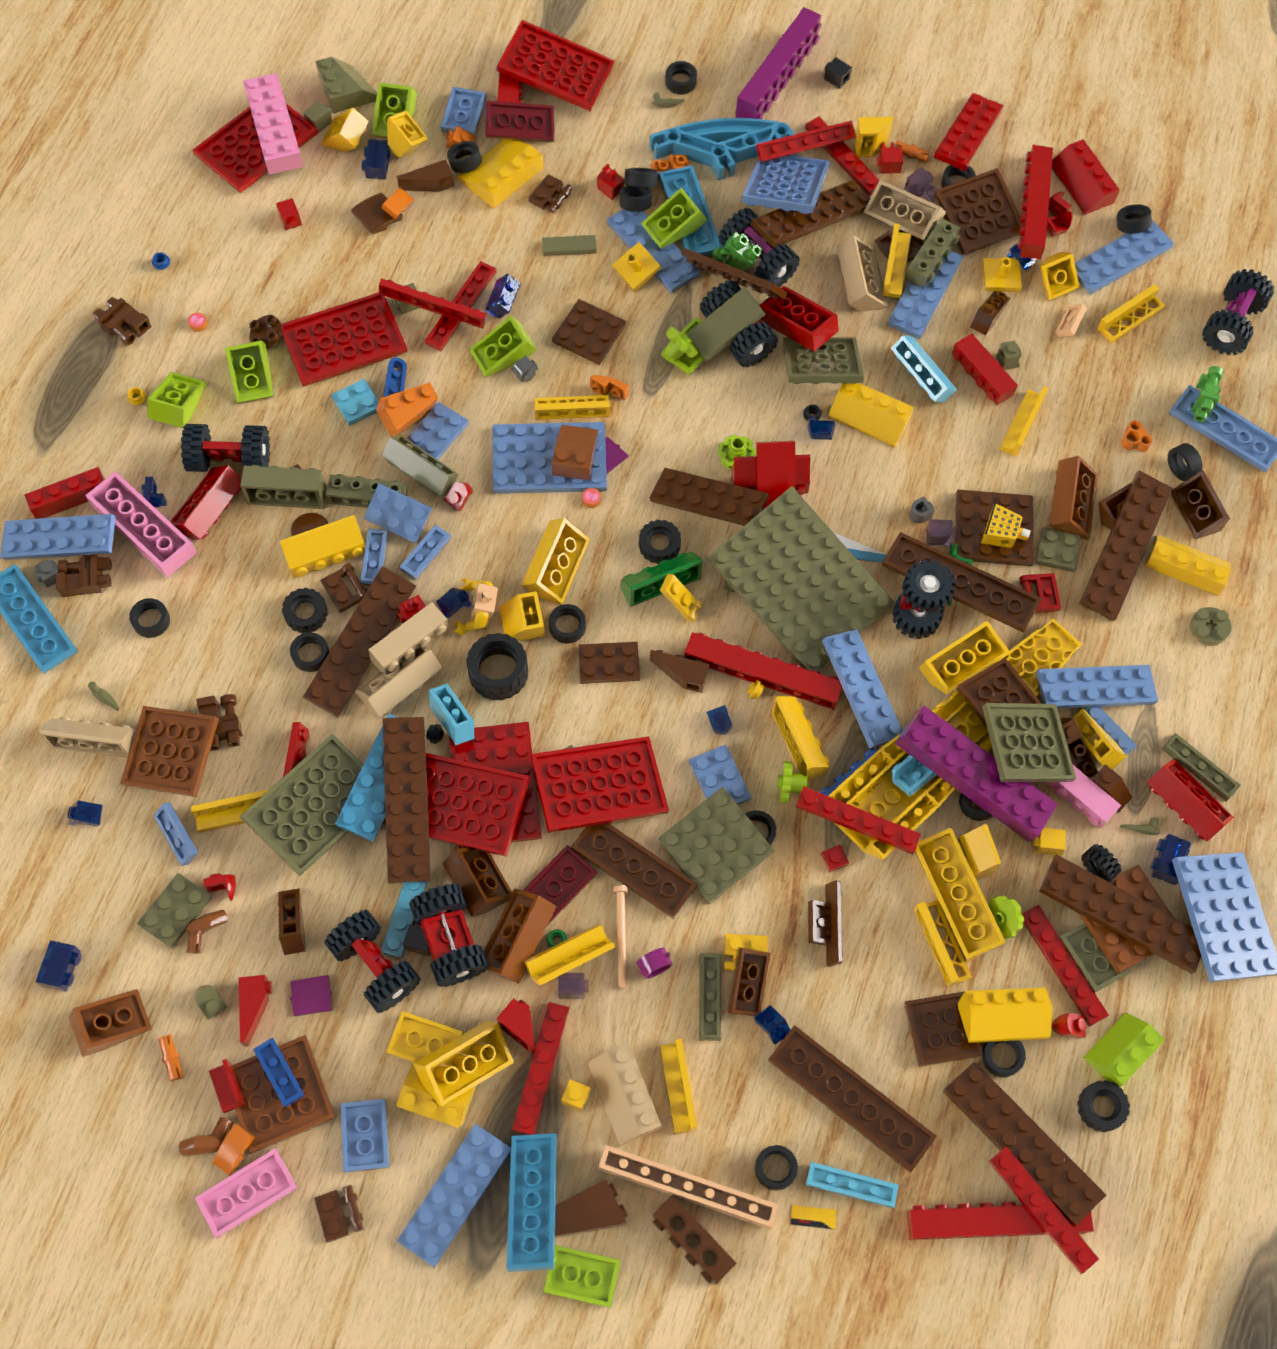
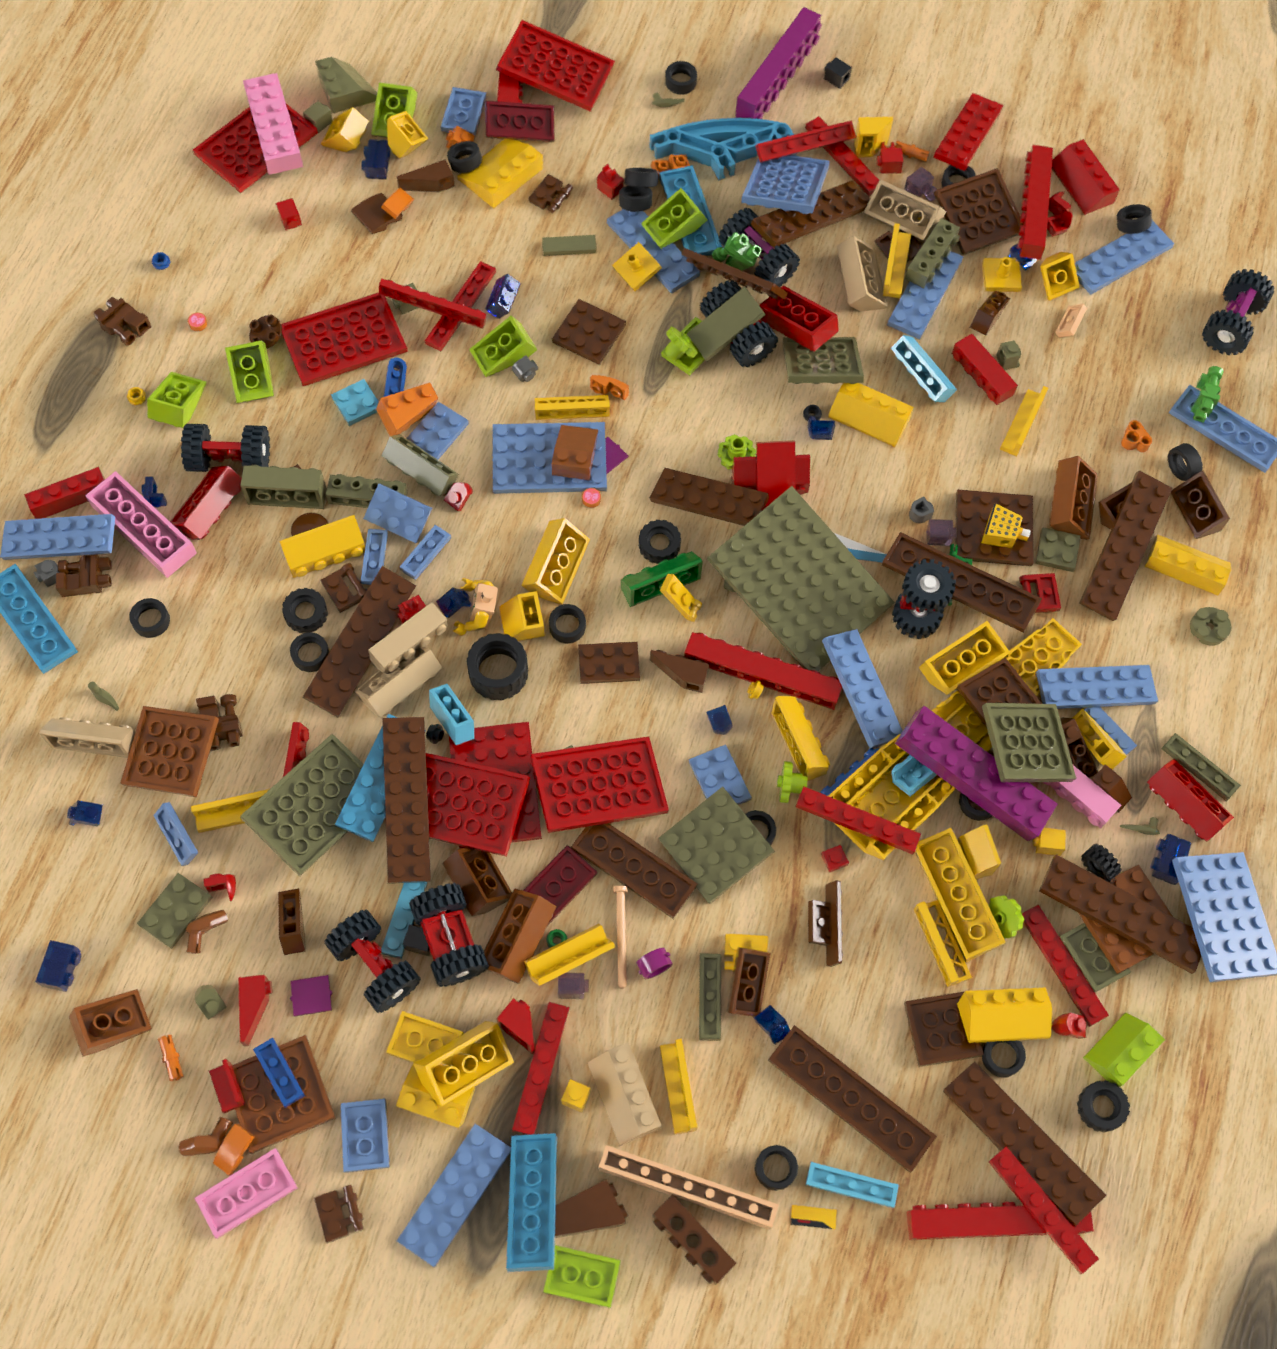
(1129, 308): yellow fence -> none

